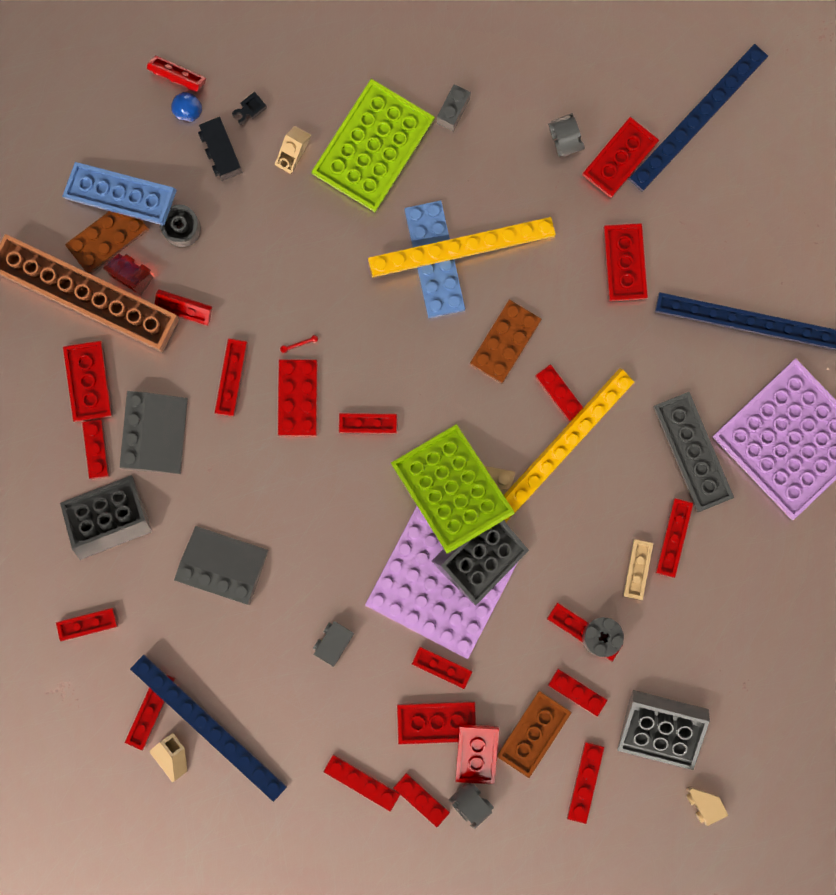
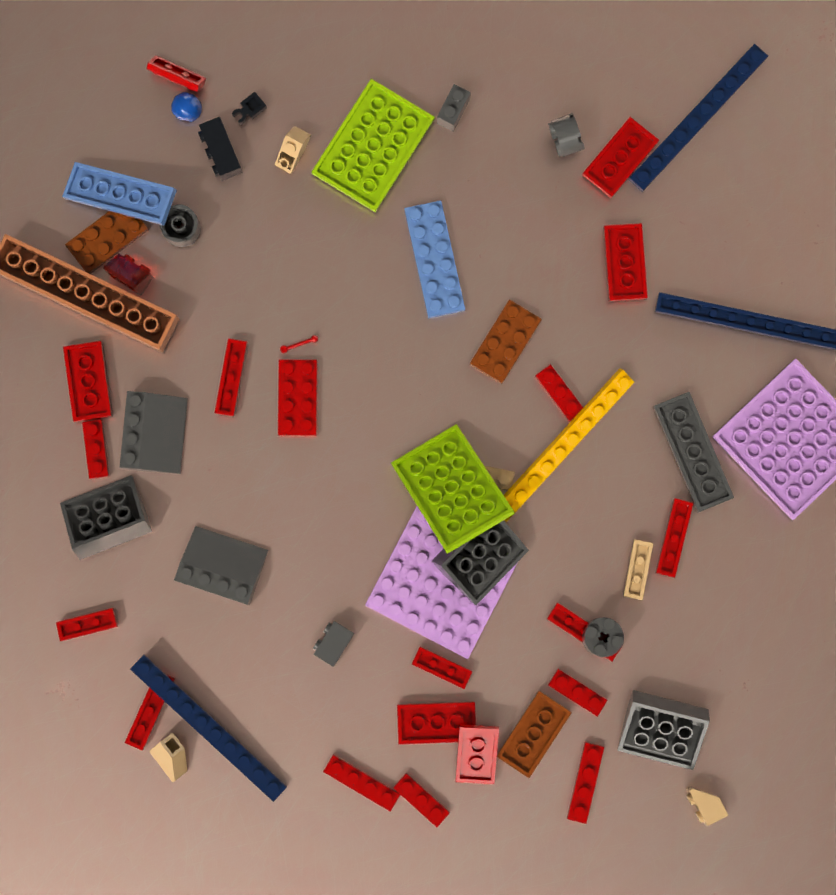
(183, 307): red plate -> none
(368, 423): red plate -> none
(461, 247): yellow plate -> none
(471, 805): dark grey brick -> none

